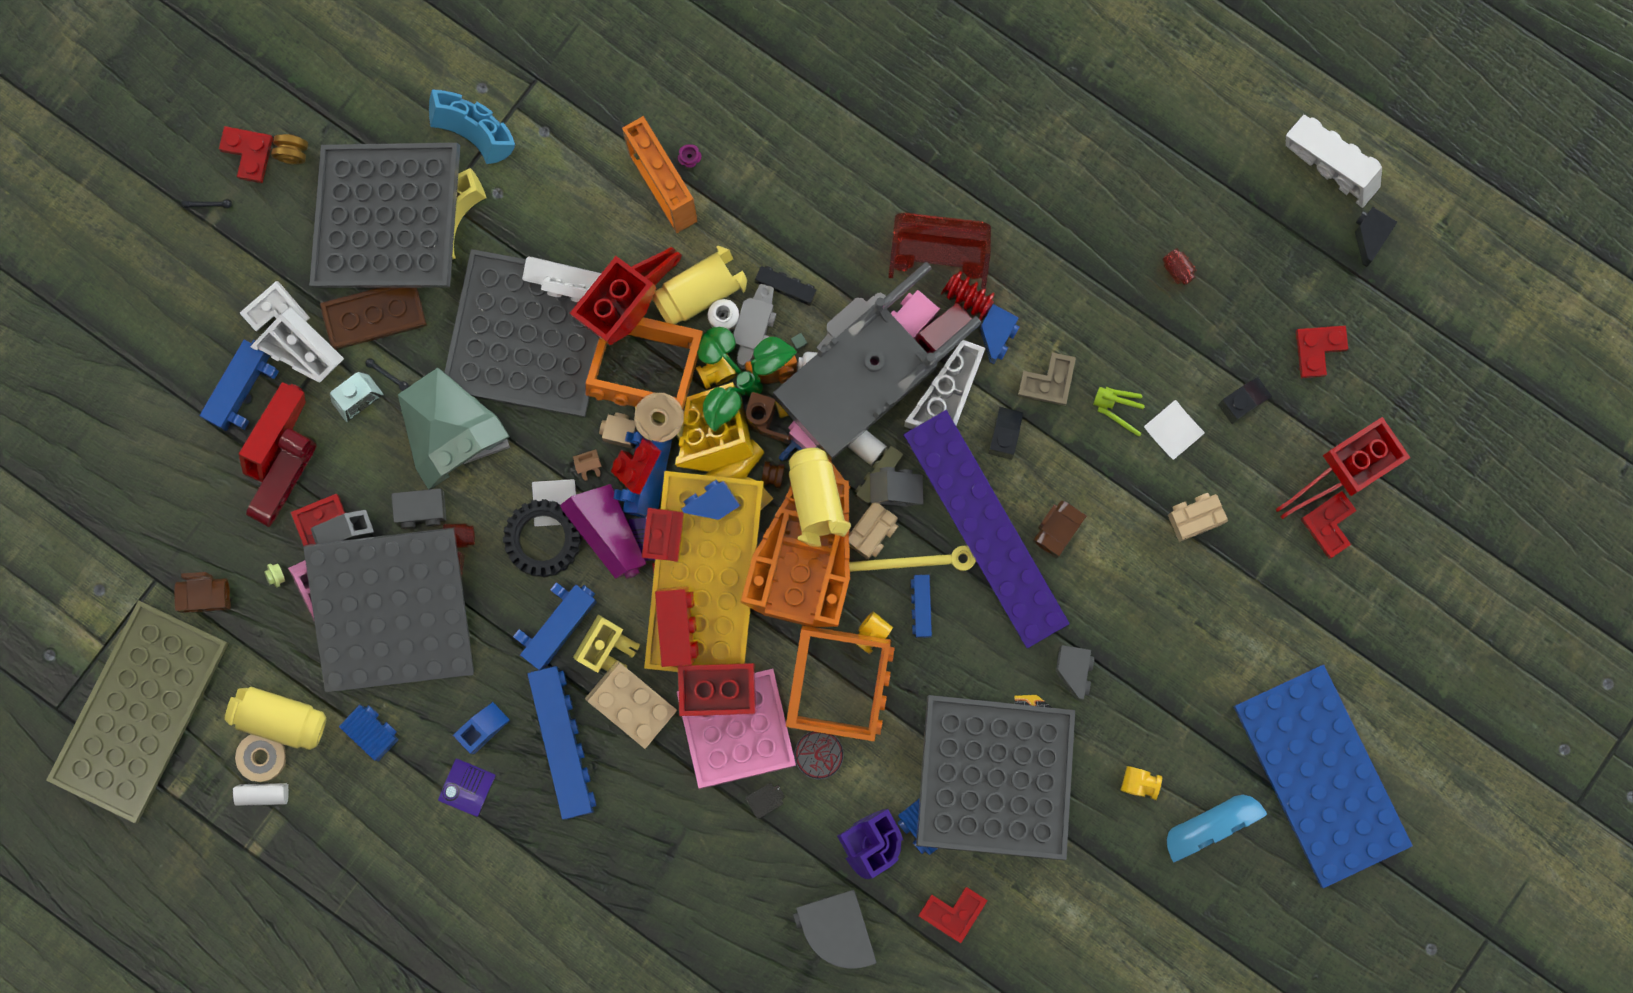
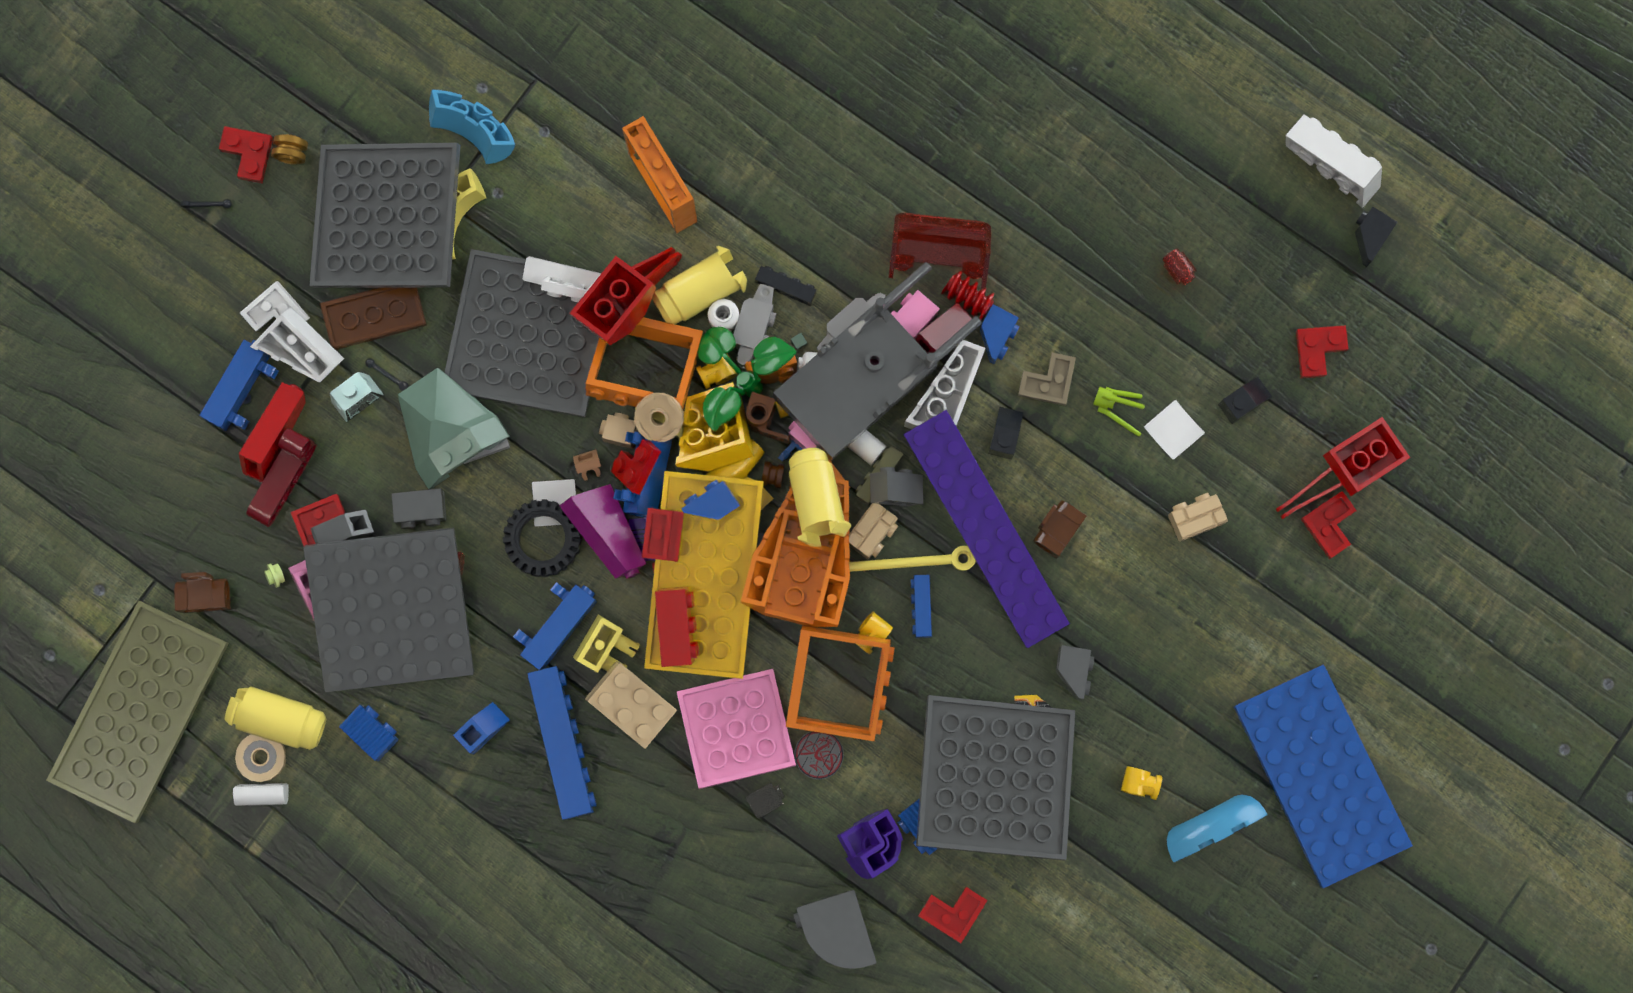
(464, 534): clear red brick -> none
(466, 787): dark purple sticker -> none
(689, 149): magenta plate -> none
(716, 689): red brick -> none

